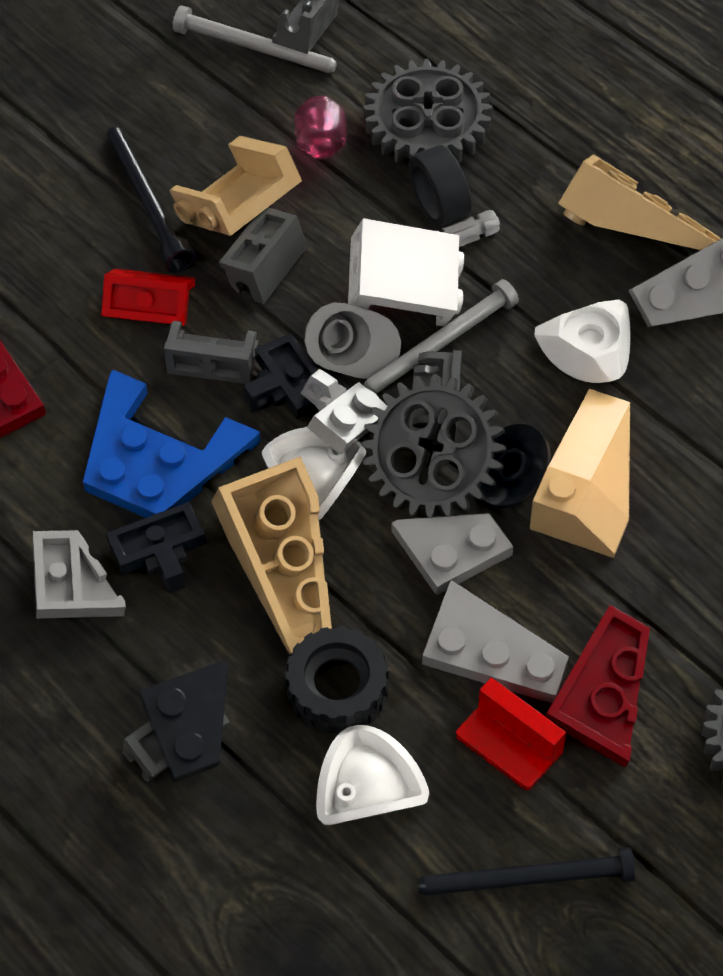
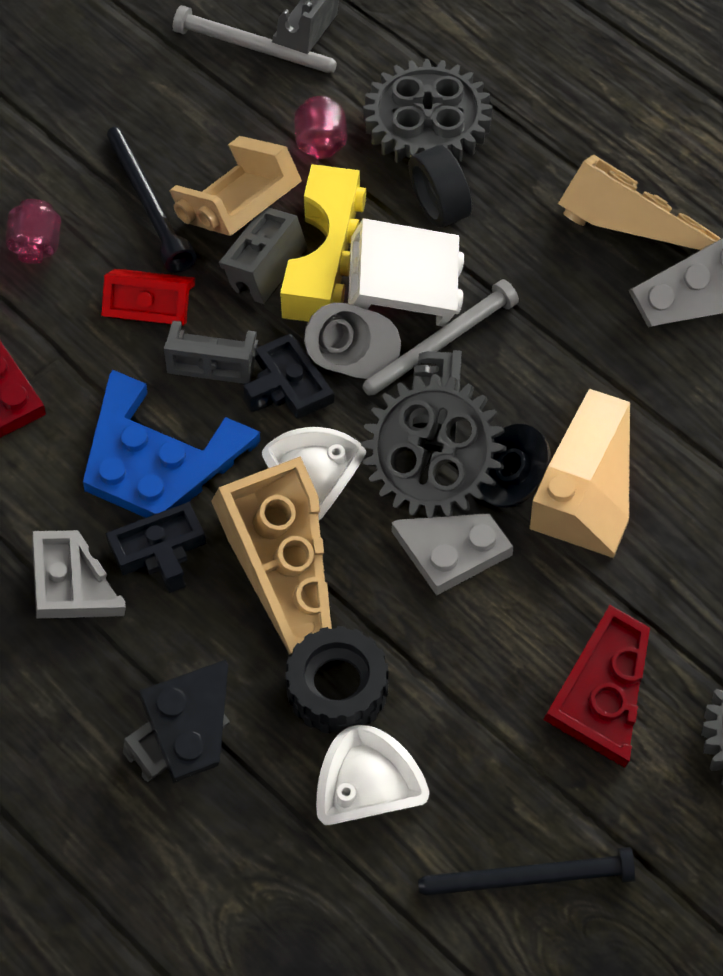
(33, 231): none -> clear pink head
(331, 206): none -> light yellow arch
(340, 410): light grey hinge -> none
(470, 229): light grey axle -> none
(484, 643): light grey wing -> none
(512, 735): red panel -> none
(589, 341): white hat -> none

